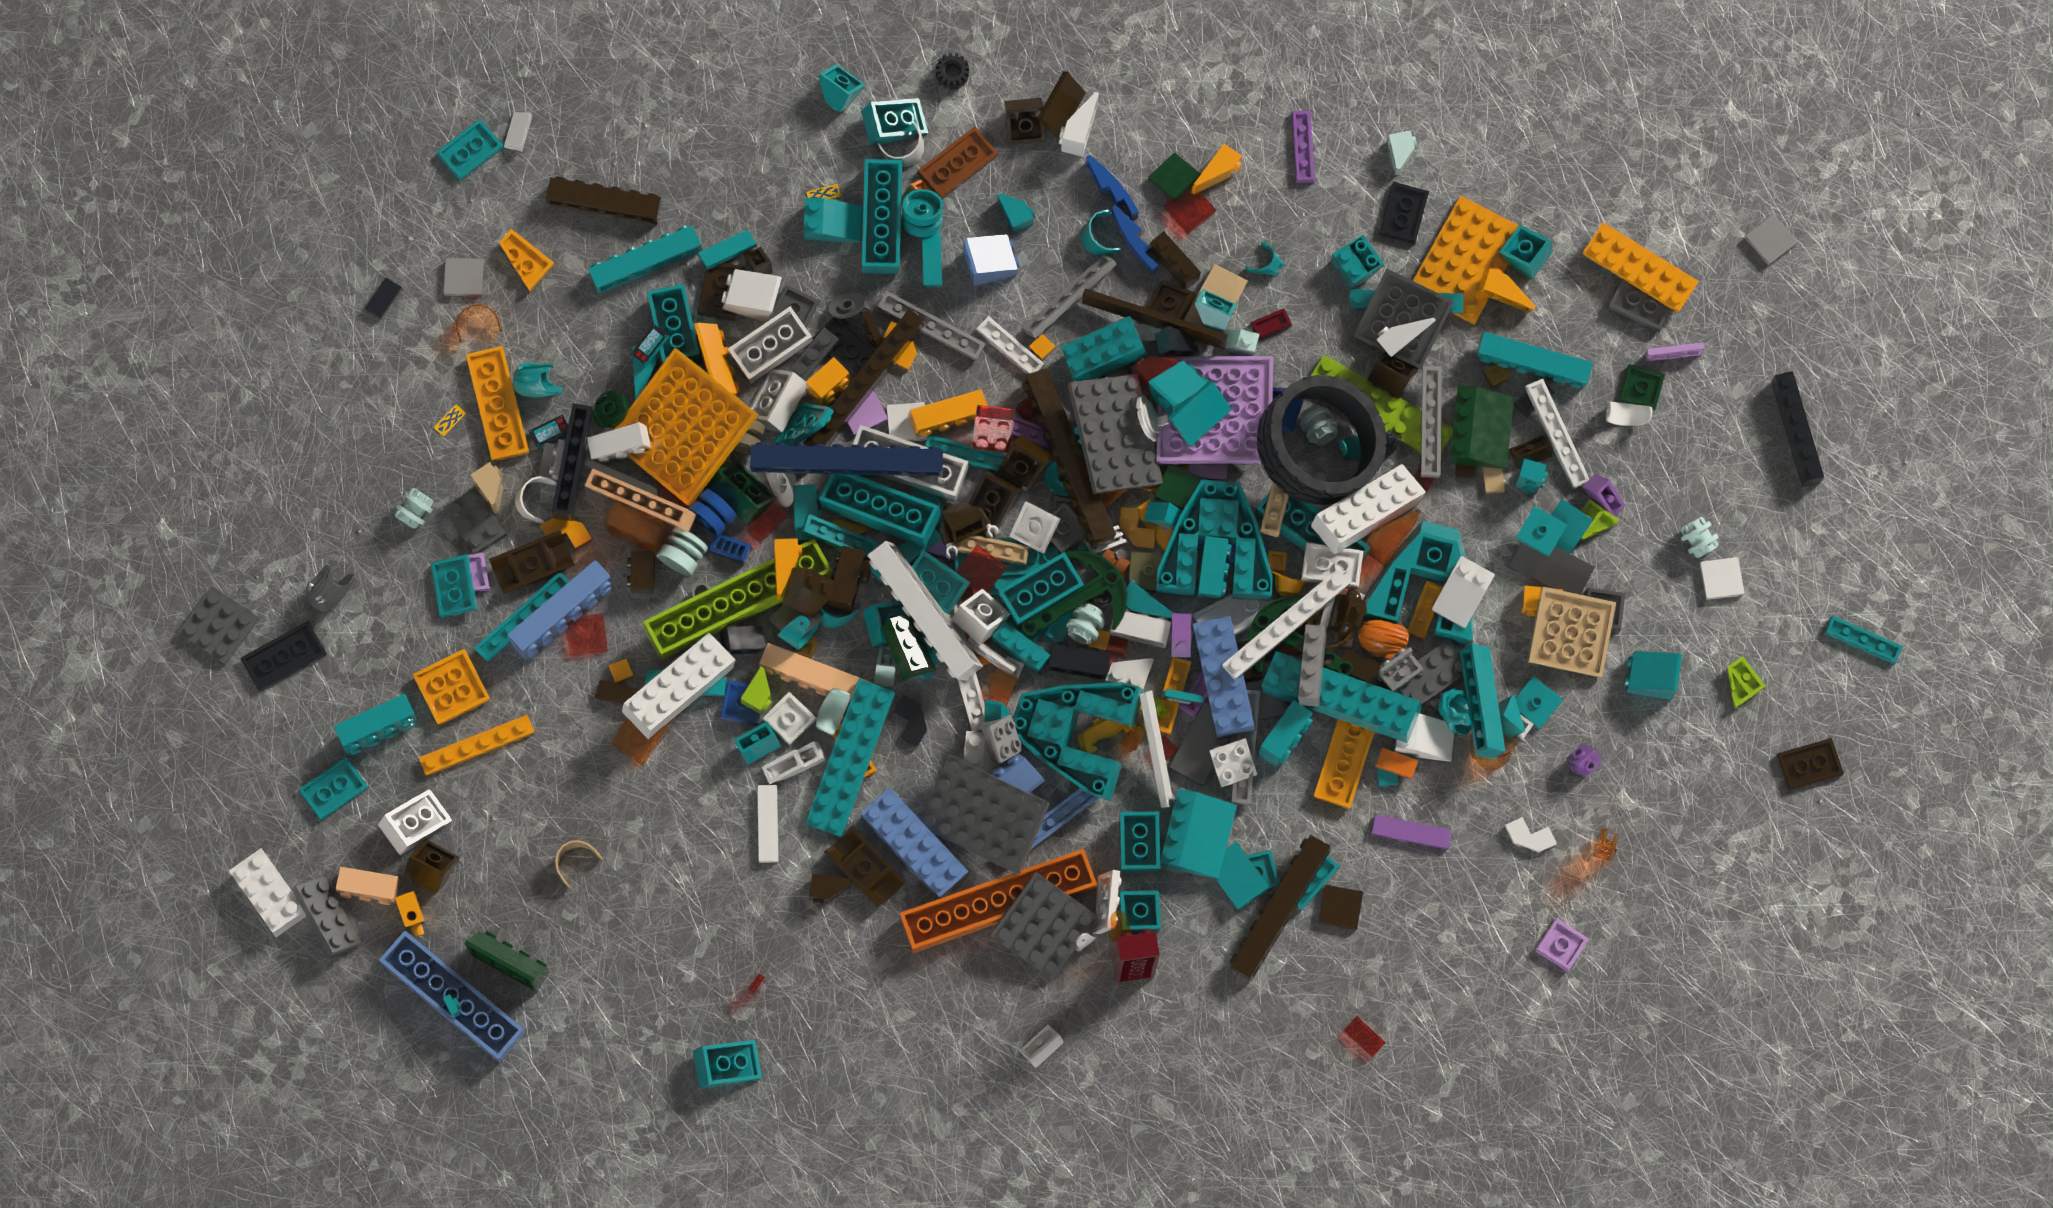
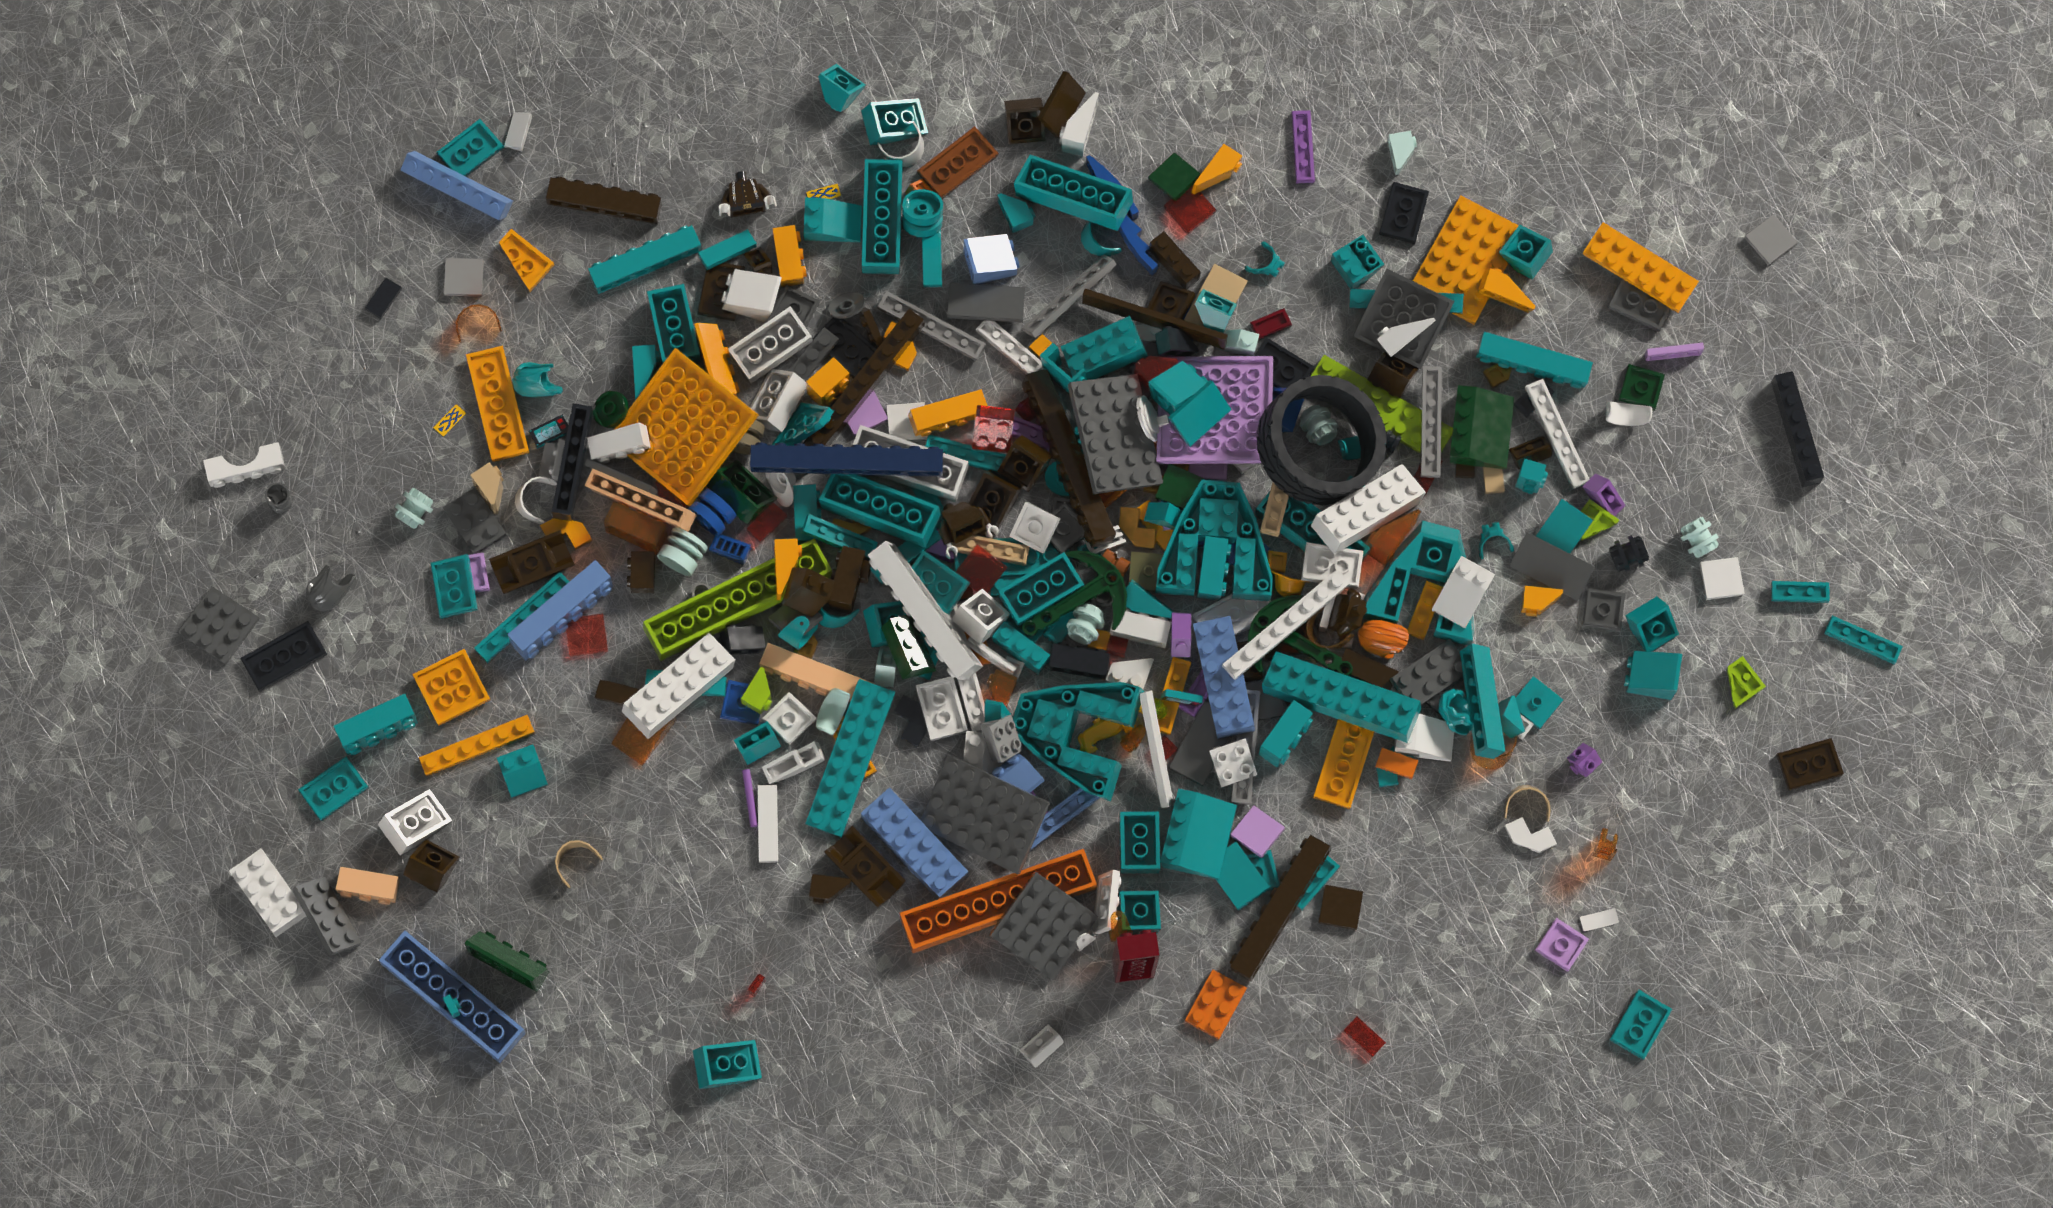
(267, 461): none -> white arch
(278, 498): none -> dark grey wheel
(407, 904): light orange torso -> none
(456, 185): none -> medium blue brick
(522, 771): none -> teal slope
(621, 671): light orange tile -> none
(650, 345): tile -> none
(745, 197): none -> dark brown torso
(750, 798): none -> medium lavender bar
(789, 255): none -> light orange brick
(941, 708): none -> white plate
(956, 81): black tyre -> none
(986, 302): none -> dark grey tile
(1051, 361): none -> teal panel
(1073, 192): none -> teal brick
(1215, 1004): none -> orange plate
(1257, 831): none -> lavender tile
(1286, 366): none -> black tile
(1312, 665): light grey brick -> none
(1399, 670): light grey bracket -> none
(1411, 832): medium lavender tile -> none
(1490, 531): none -> teal helmet
(1526, 787): none -> tan piece
(1541, 531): teal plate -> none
(1571, 632): tan plate -> none
(1599, 919): none -> white sticker
(1629, 553): none -> black piece
(1641, 1024): none -> teal tile
(1652, 624): none -> teal slope
(1800, 591): none -> teal plate

